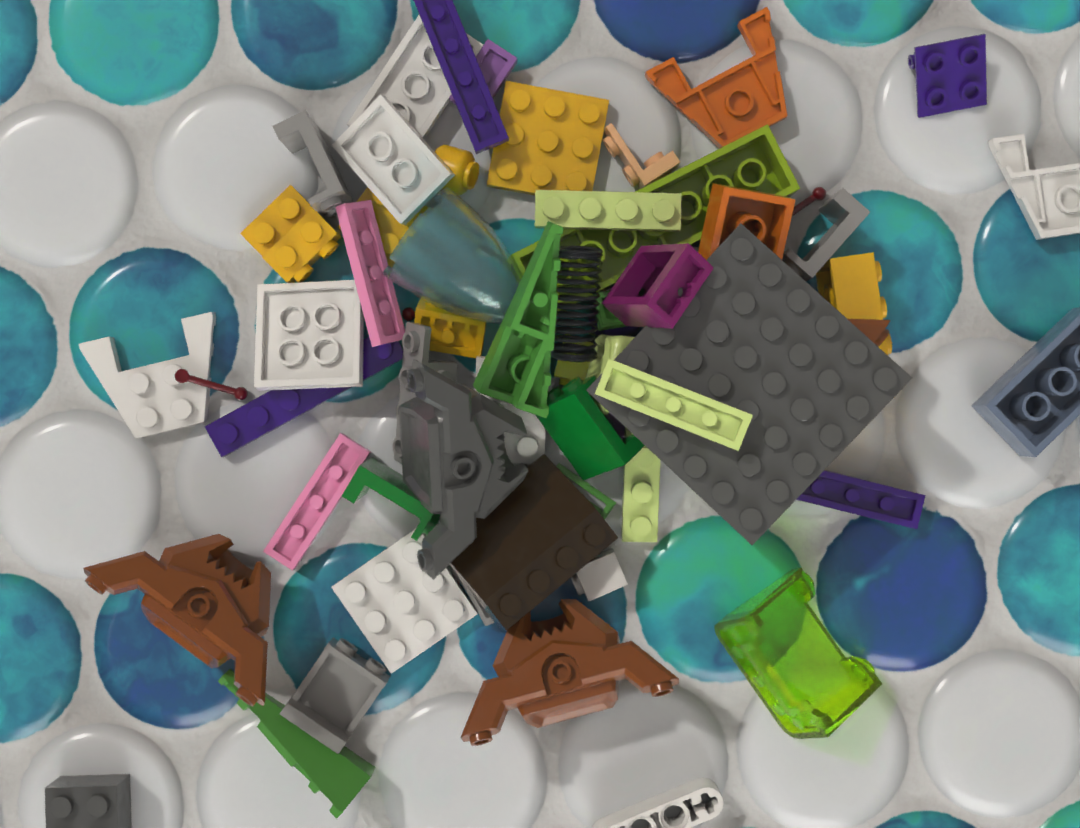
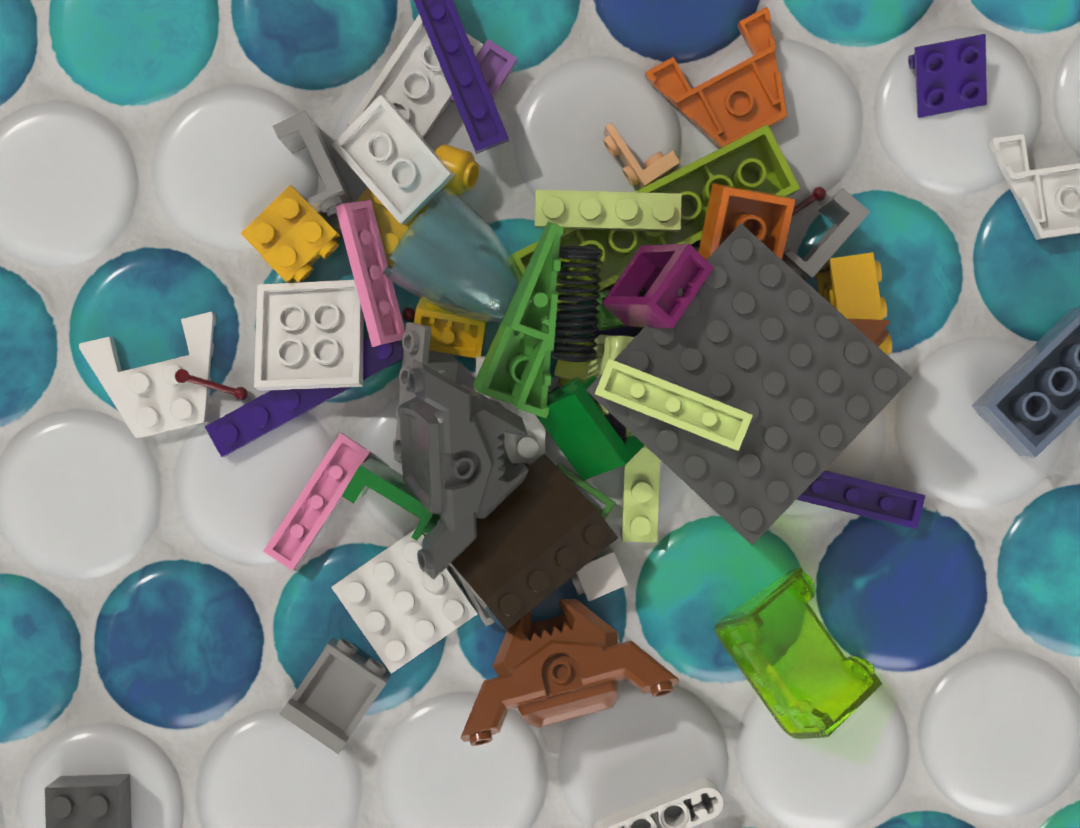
(202, 603): dark orange helmet -> none
(334, 774): bright green wedge -> none
(550, 142): yellow plate -> none

